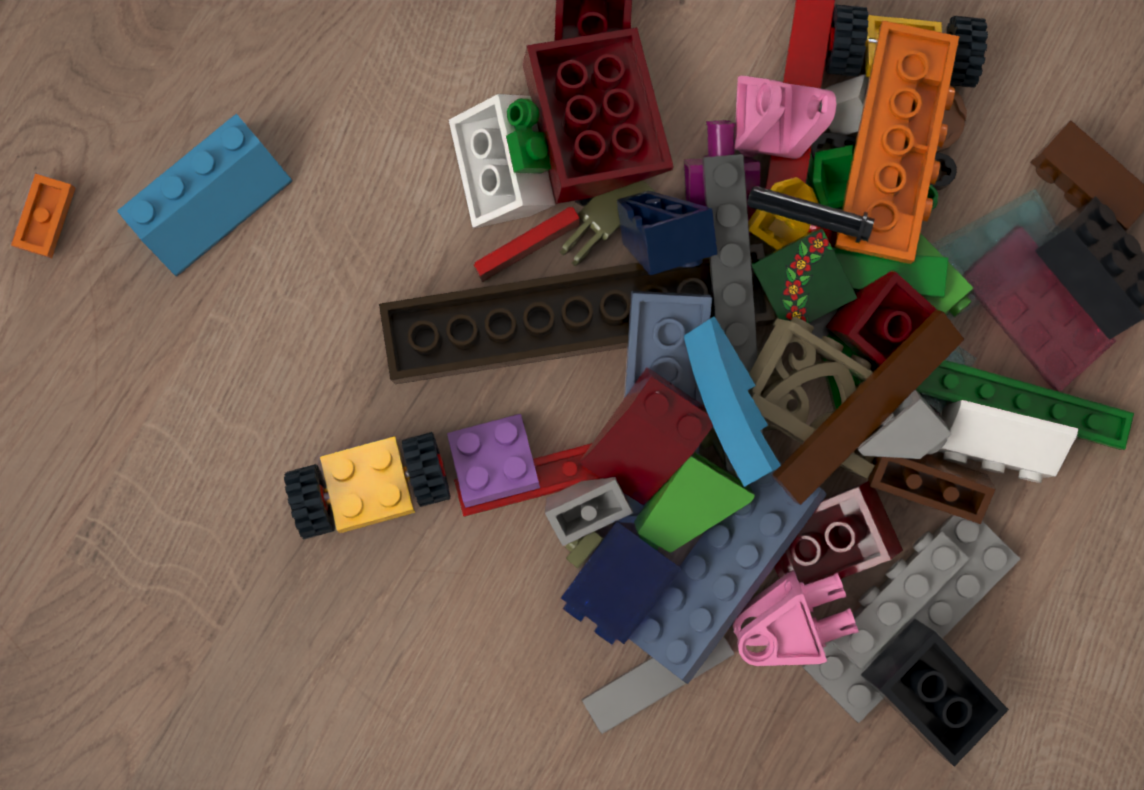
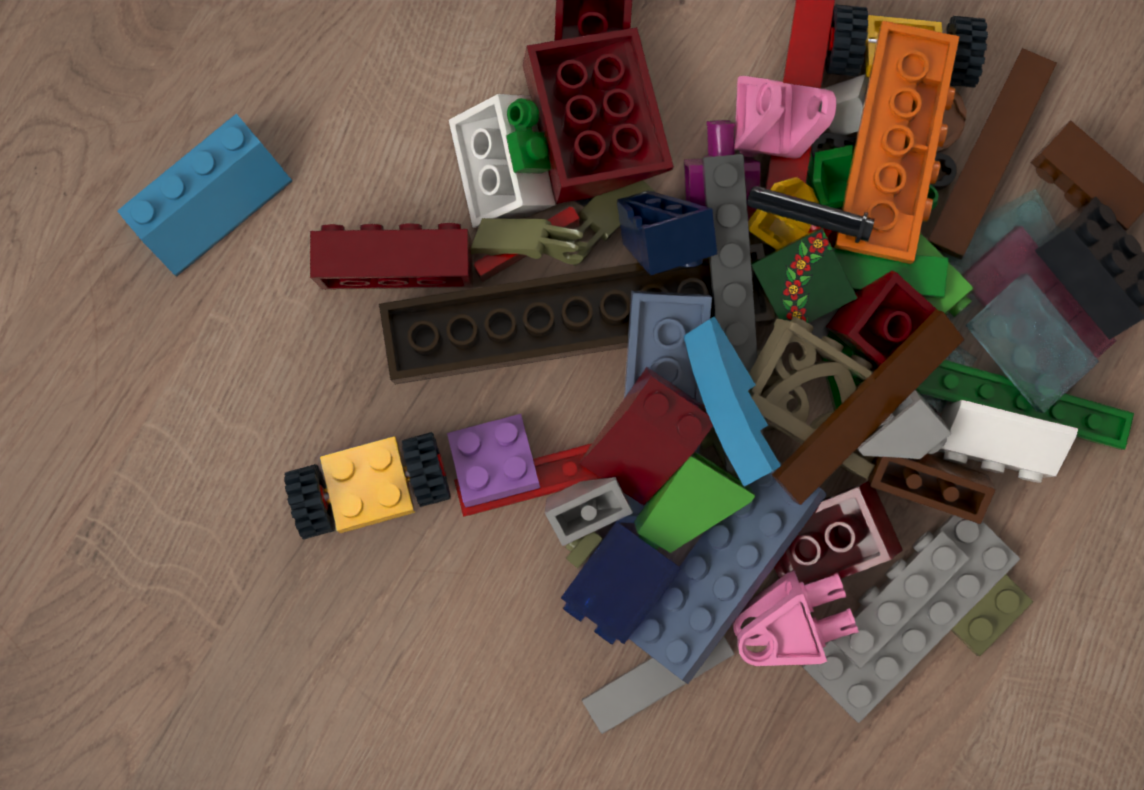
(43, 216): orange plate -> none
(391, 257): none -> dark red brick
(527, 238): none -> olive arm
(934, 691): black brick -> none
(991, 153): none -> reddish brown tile
(992, 616): none -> olive plate
(1032, 343): none -> clear light blue plate

